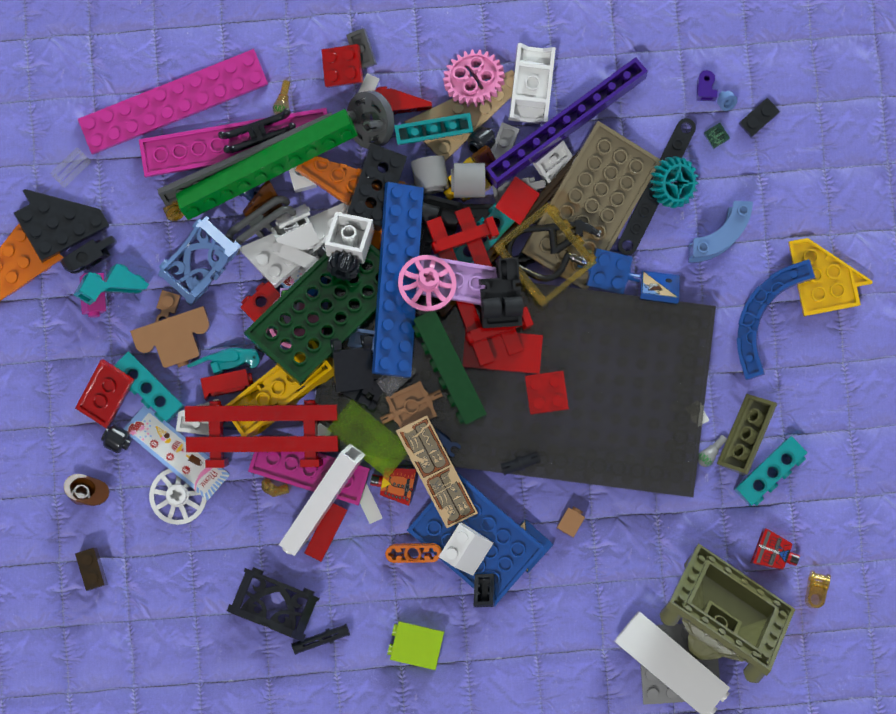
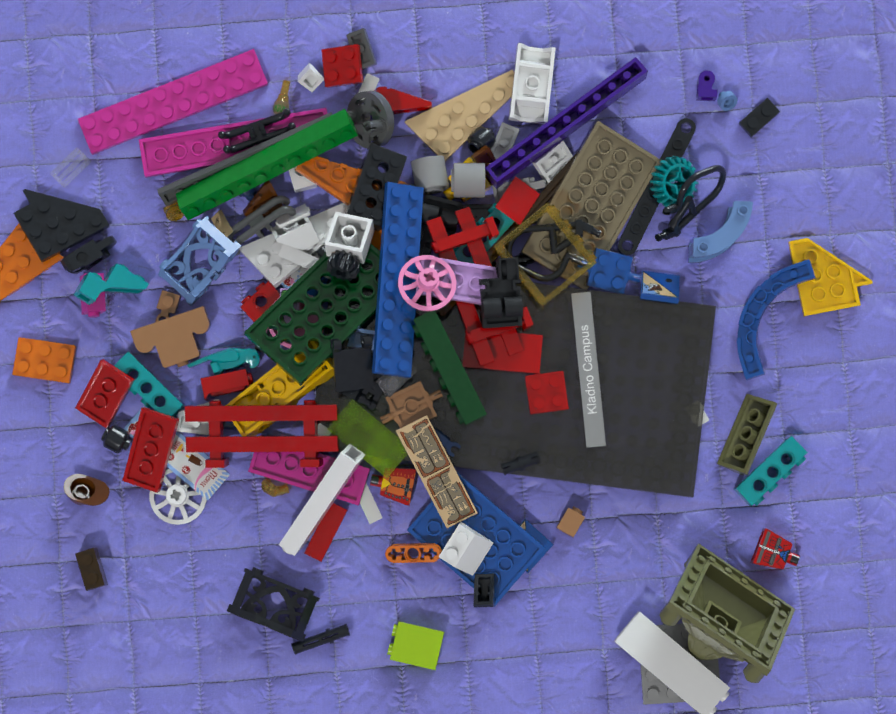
(44, 360): none -> orange plate
(150, 449): none -> red plate
(221, 223): none -> tan sticker
(310, 78): none -> white slope
(433, 129): teal brick -> none
(488, 69): bright pink gear -> none
(588, 369): none -> light grey tile
(681, 207): none -> black piece
(708, 455): light grey piece -> none
(716, 135): clear green tile -> none
(817, 588): clear yellow piece -> none

